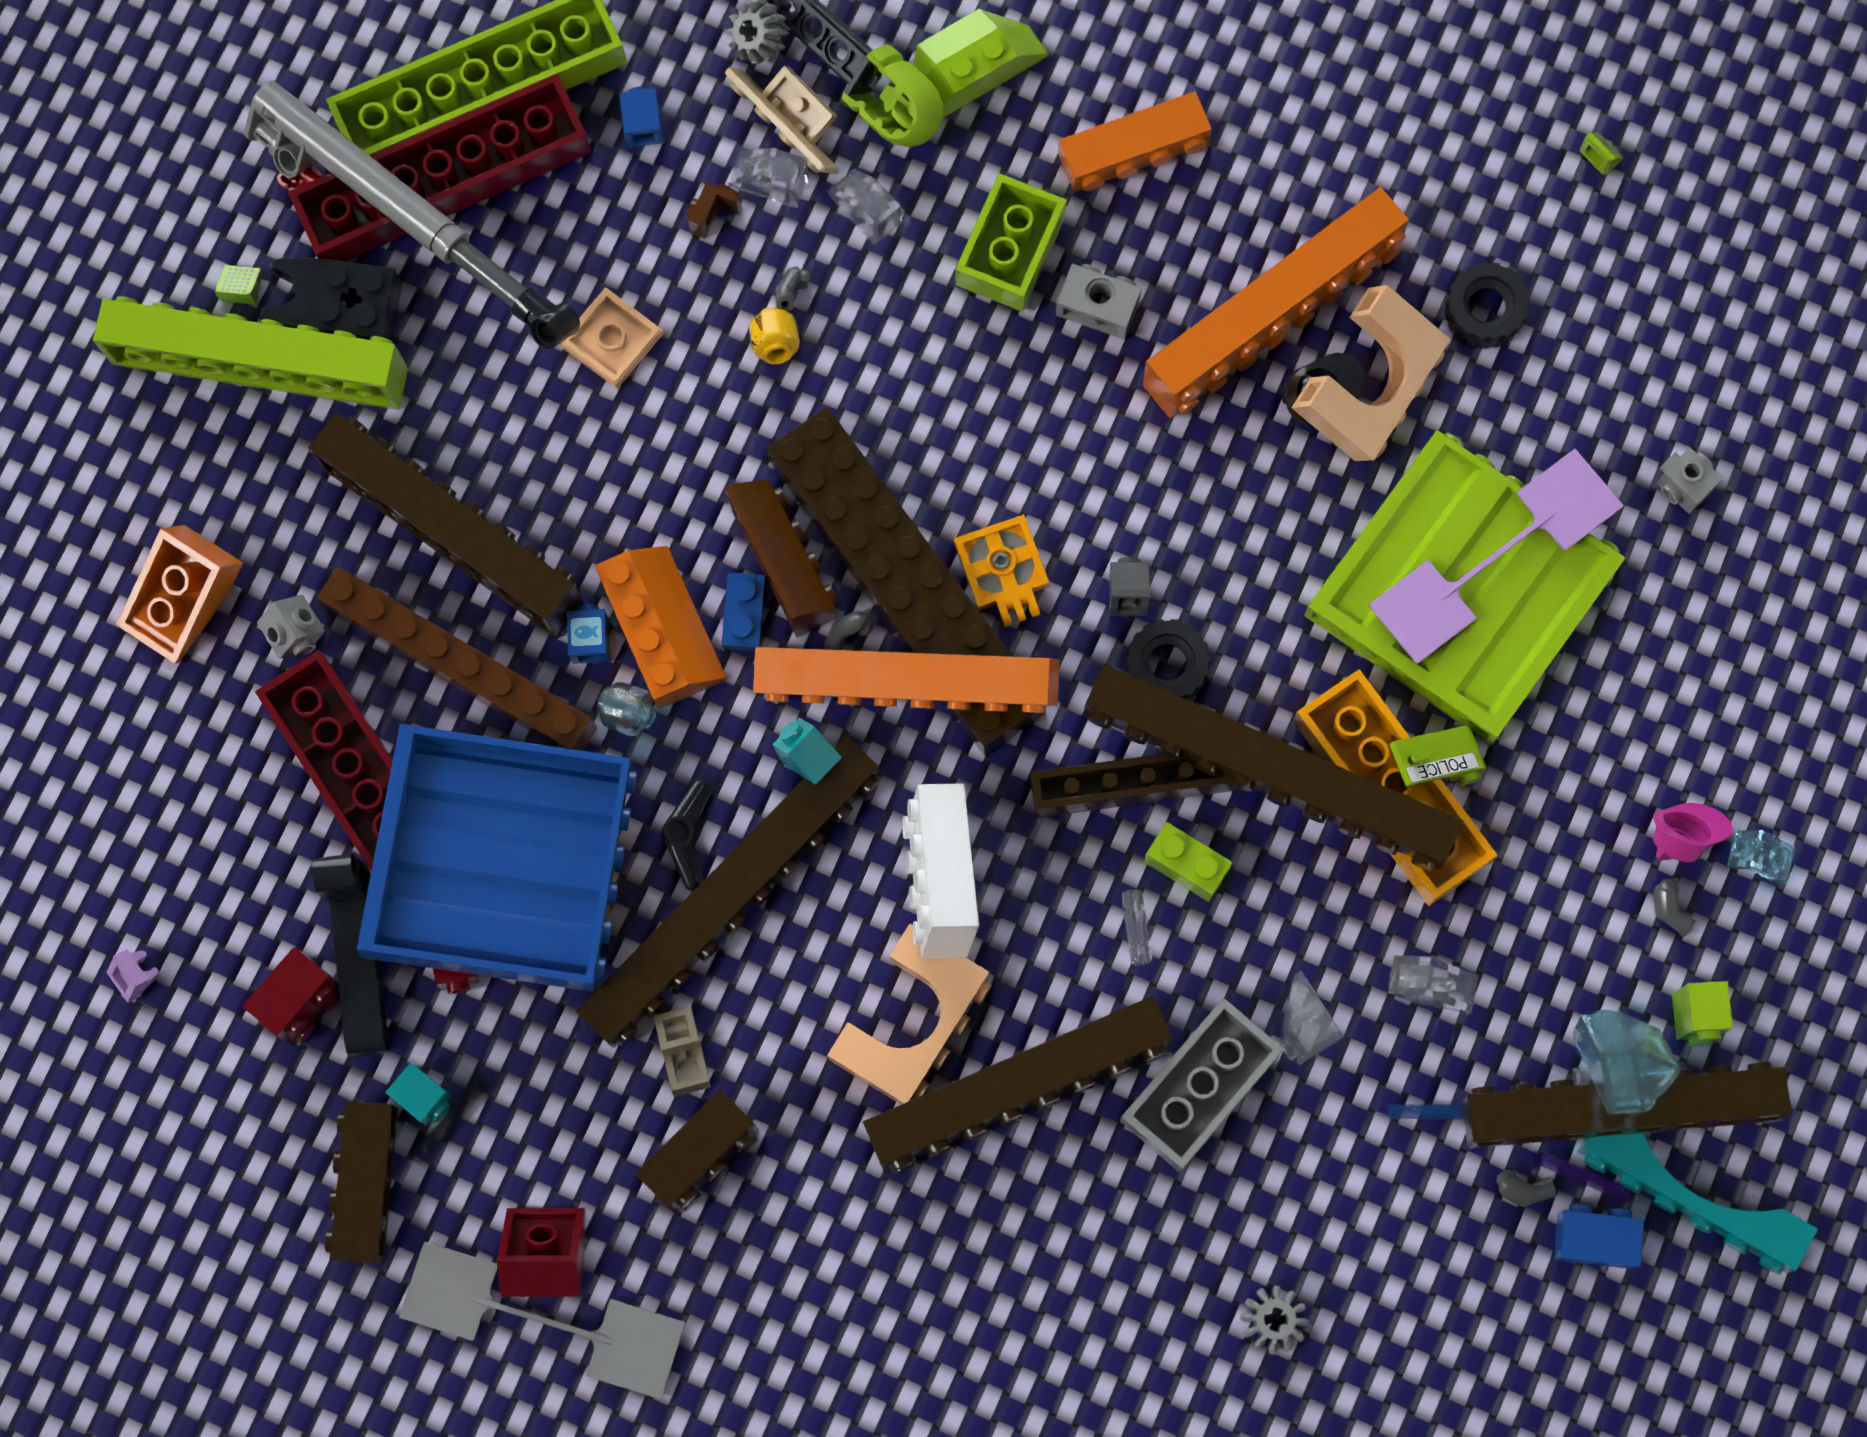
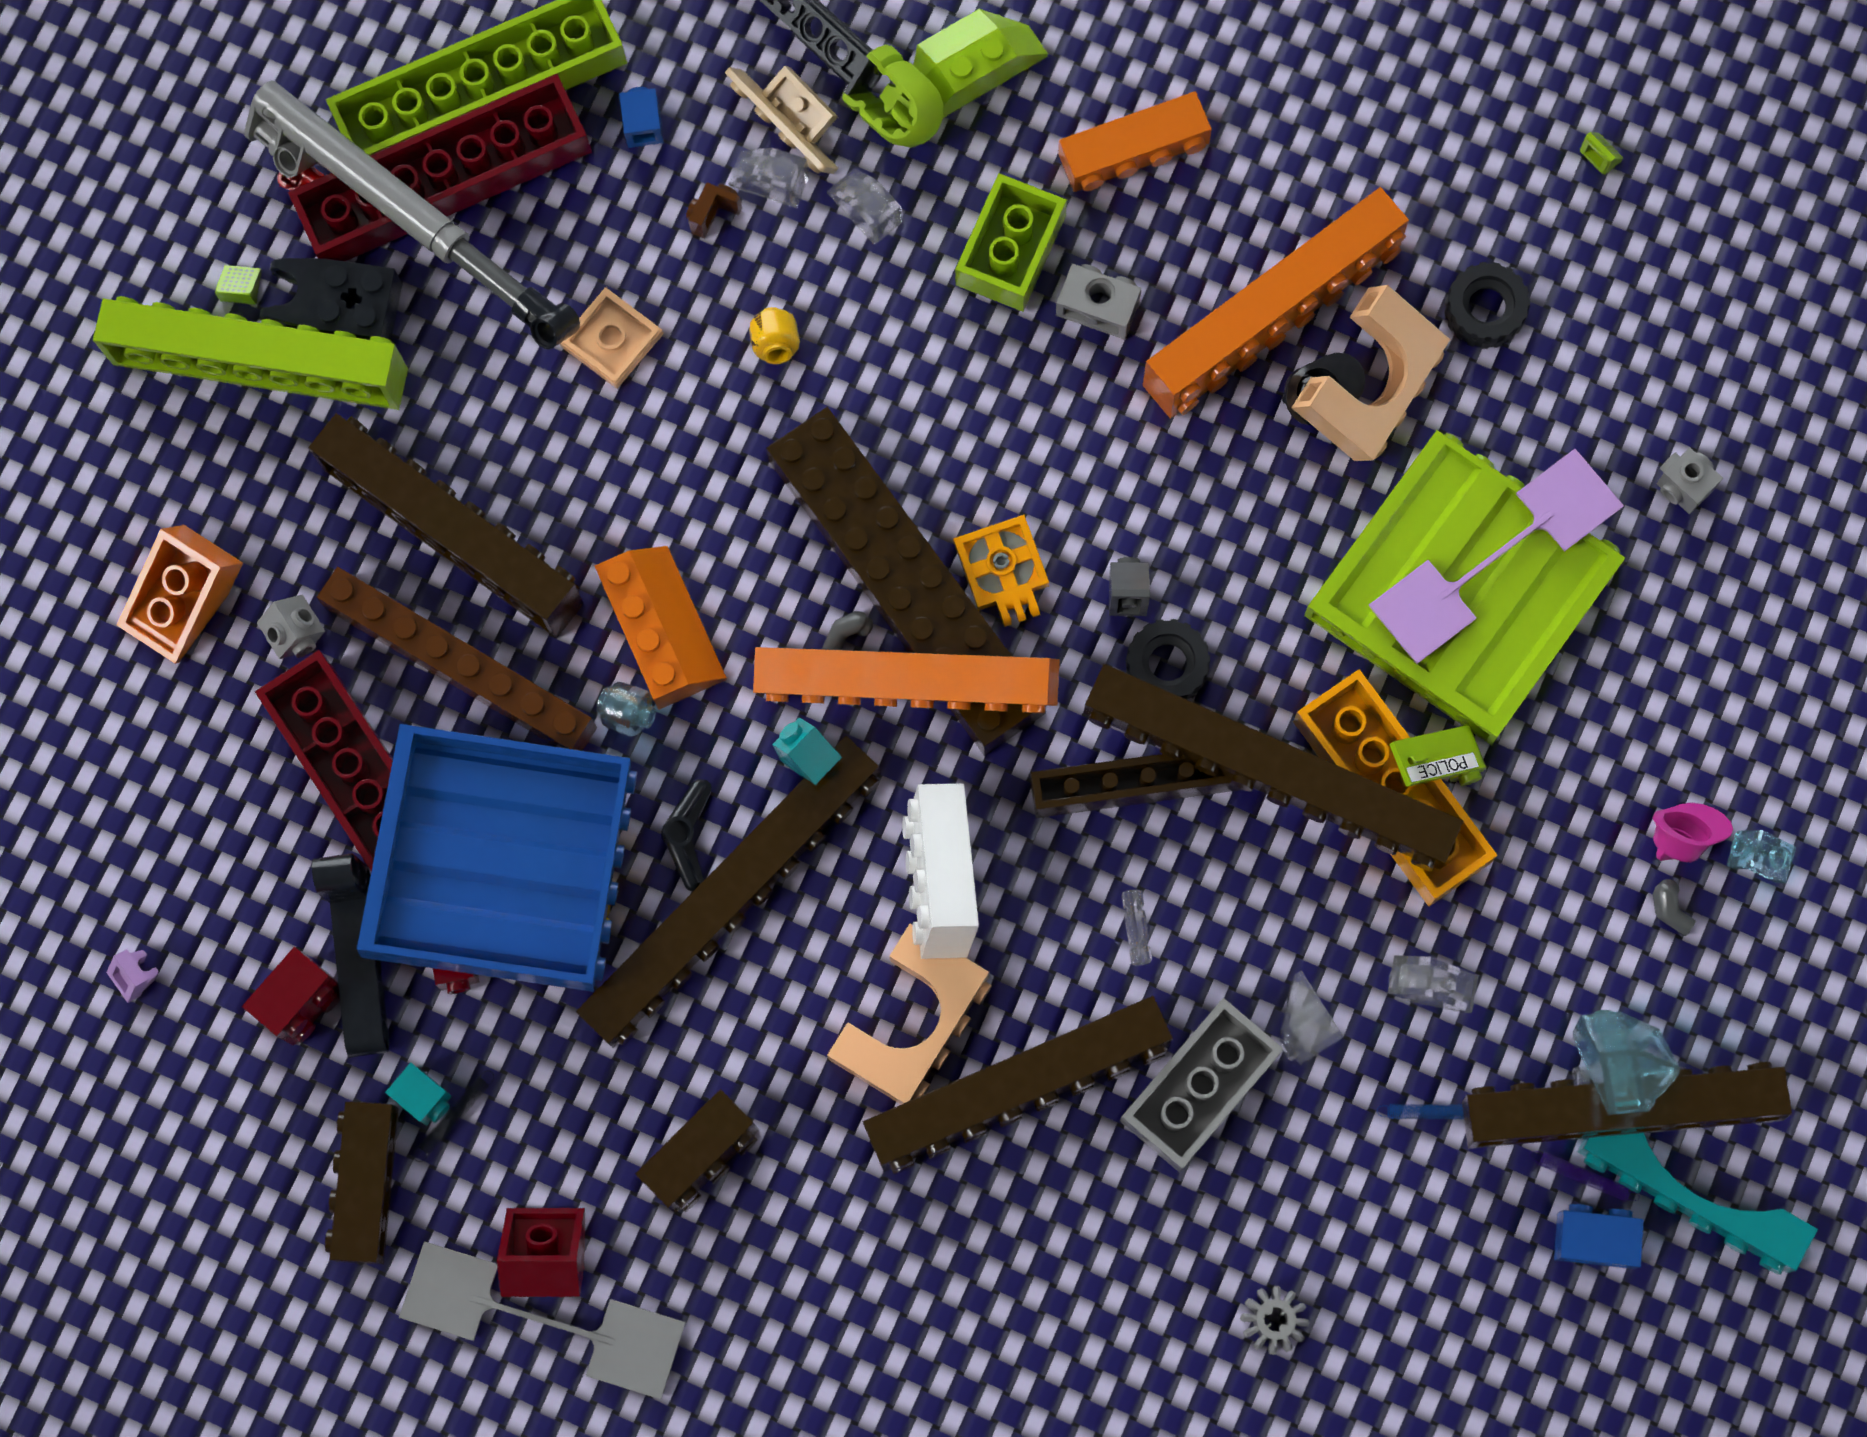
(588, 635): blue brick -> none
(682, 1051): dark tan slope -> none
(743, 611): blue plate -> none
(768, 40): light grey gear -> none
(781, 555): reddish brown slope -> none
(785, 290): dark grey arm -> none
(1187, 861): lime brick -> none
(1521, 1192): dark grey arm -> none
(1702, 1012): lime brick -> none

